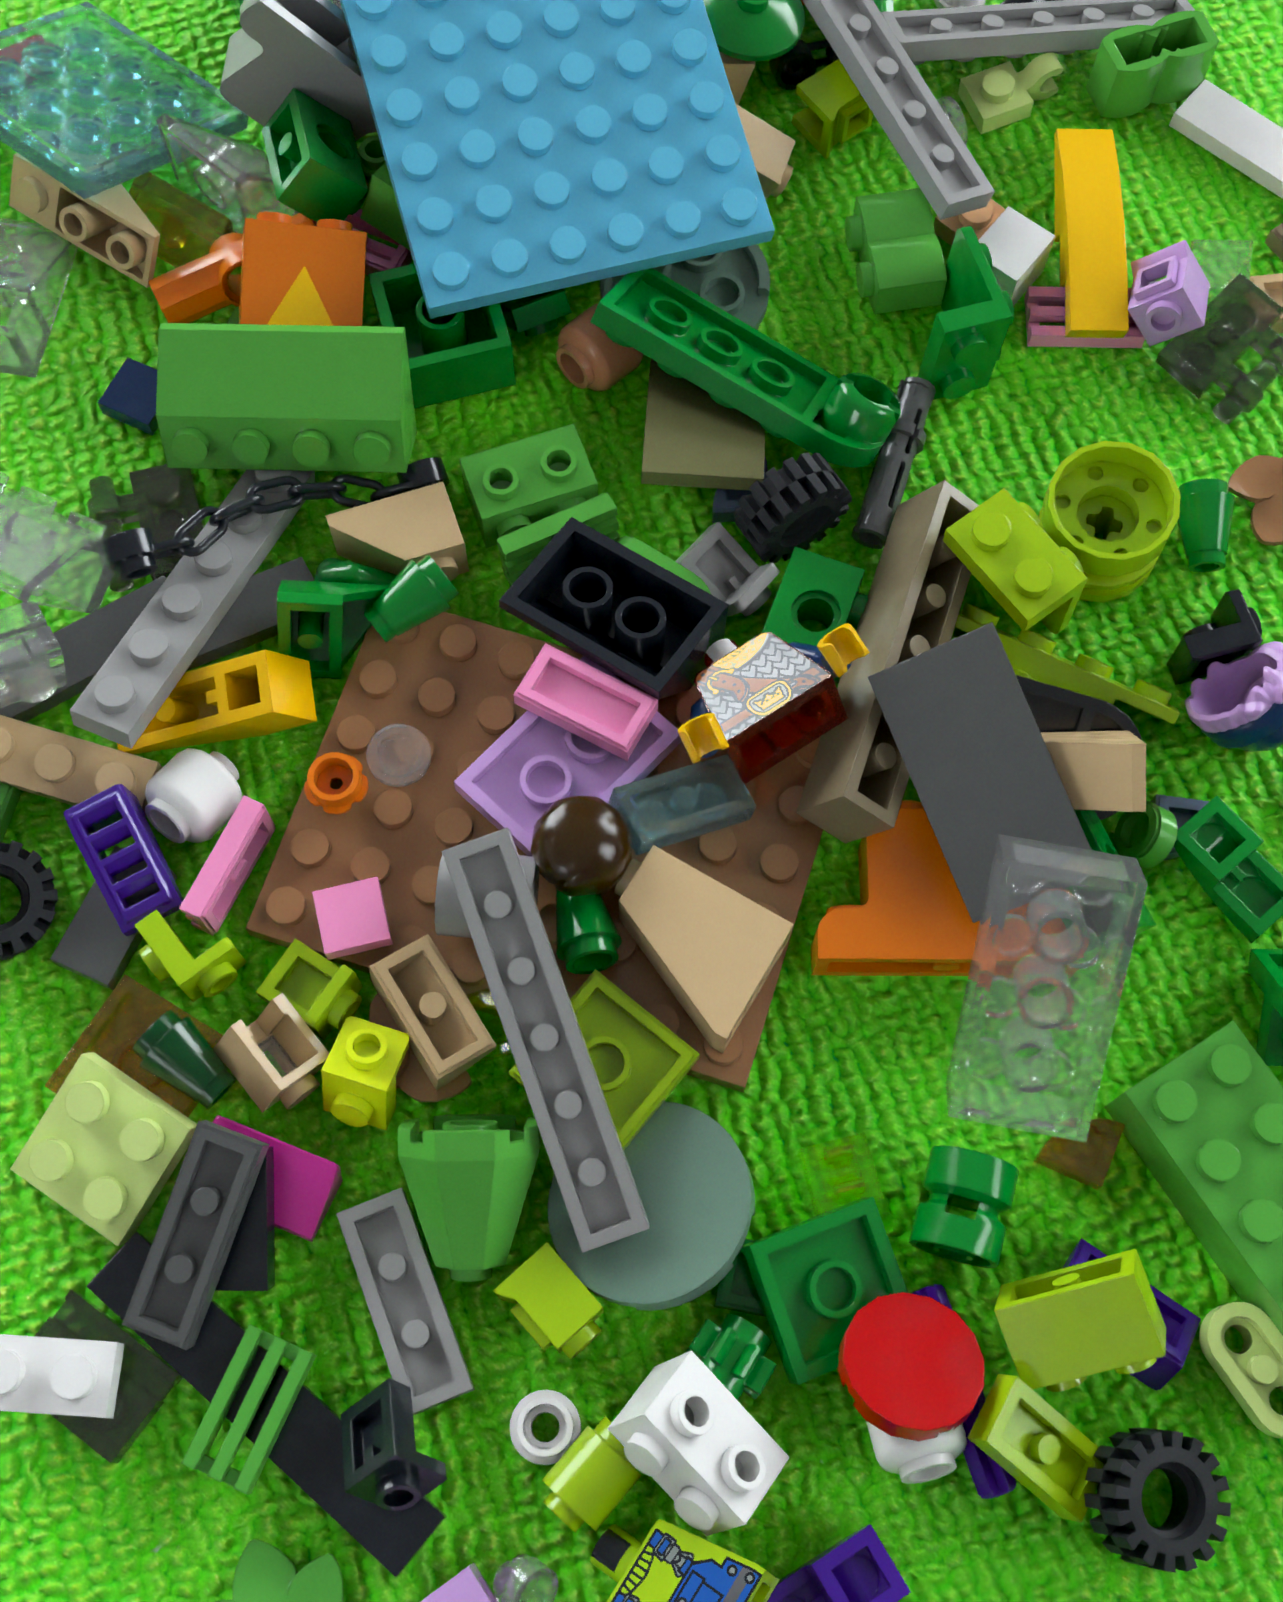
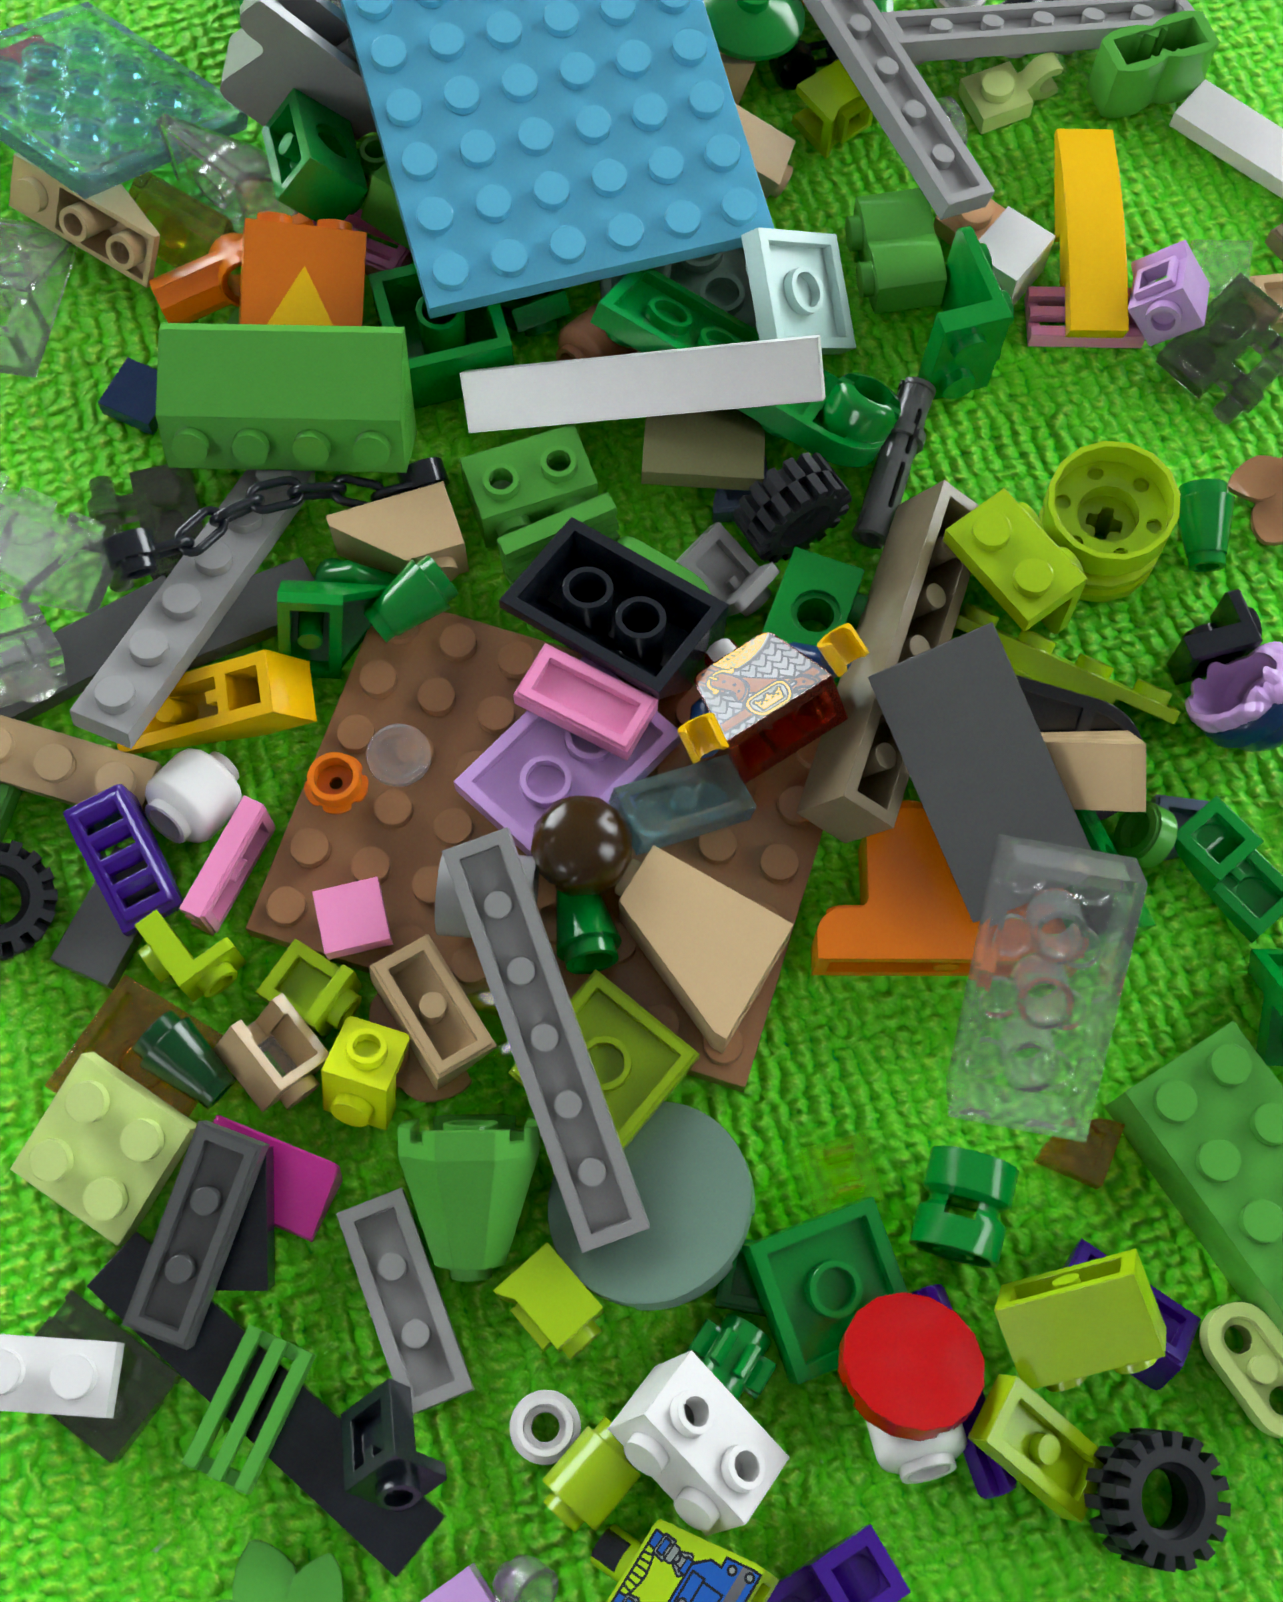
(645, 384): none -> white tile
(798, 287): none -> light aqua plate

